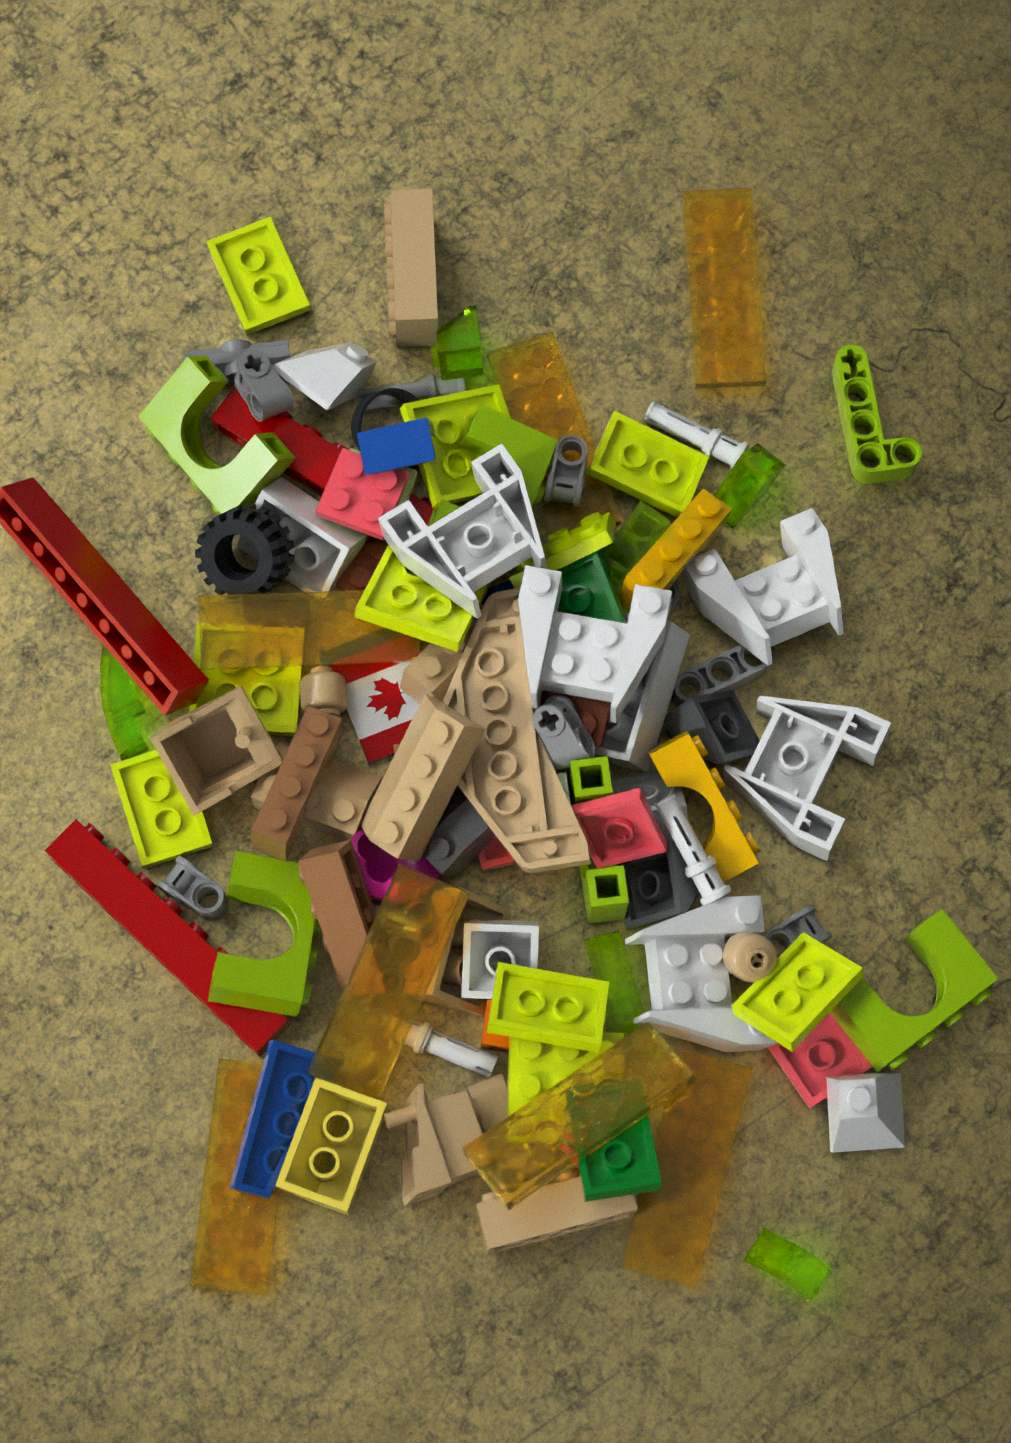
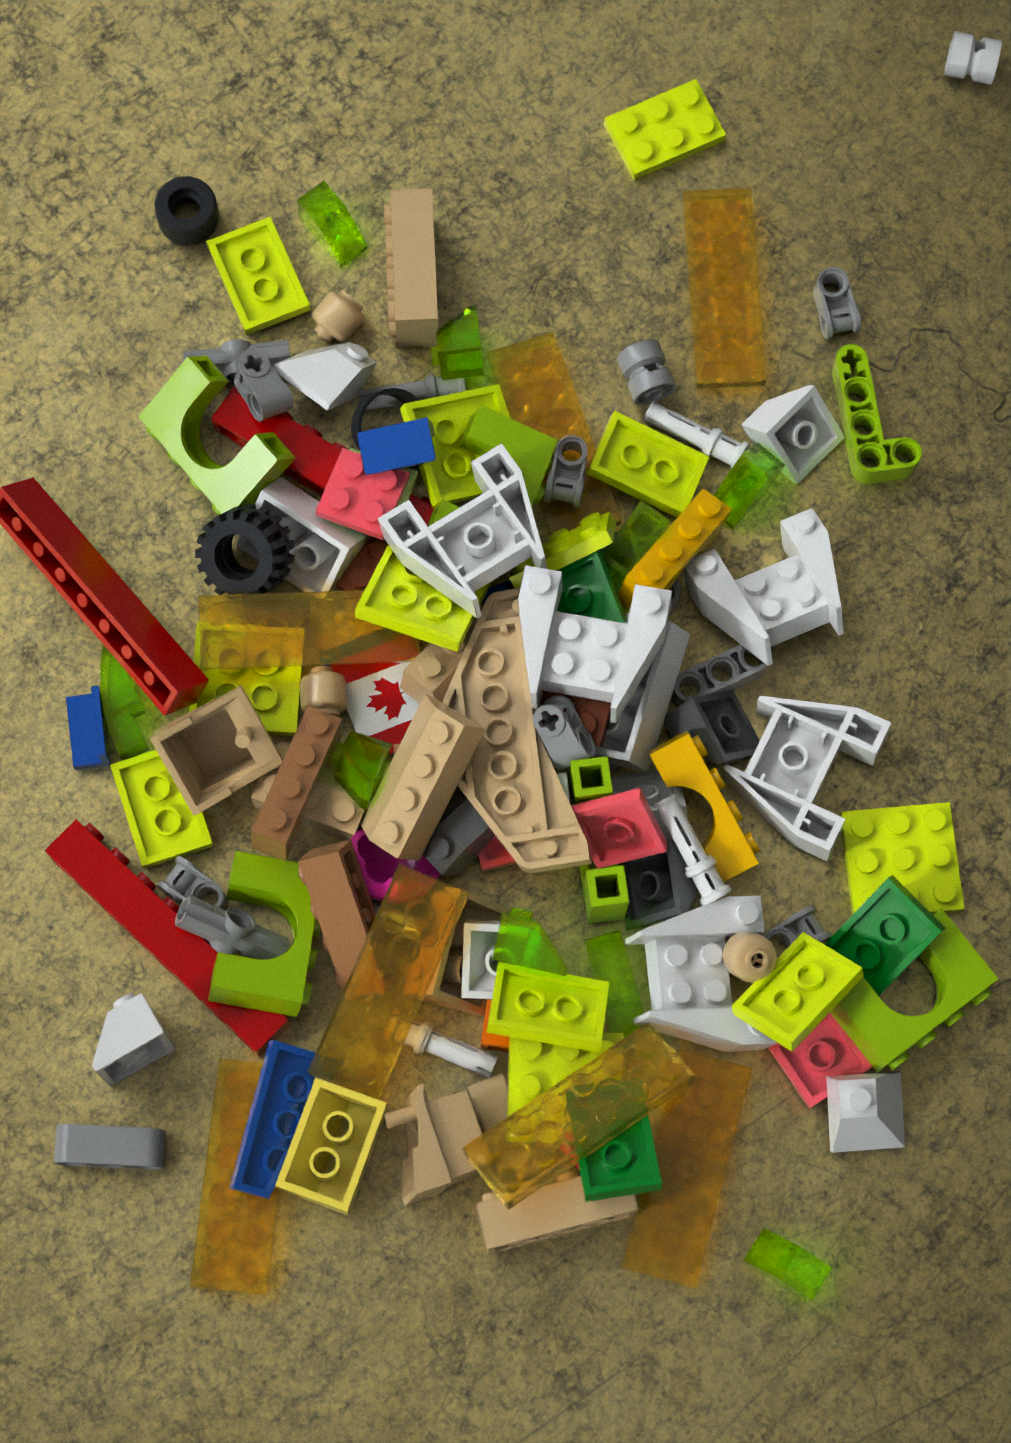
(88, 730): none -> blue panel
(109, 1146): none -> light grey beam
(130, 1040): none -> white slope
(180, 191): none -> black tyre
(229, 930): none -> light grey piece
(331, 224): none -> clear neon green slope
(337, 316): none -> tan head
(360, 766): none -> clear neon green slope
(526, 943): none -> clear neon green slope
(645, 369): none -> light grey wheel
(664, 129): none -> neon yellow plate
(795, 430): none -> white slope
(836, 310): none -> light grey piece
(886, 934): none -> green plate
(911, 845): none -> neon yellow plate
(973, 57): none -> white wheel

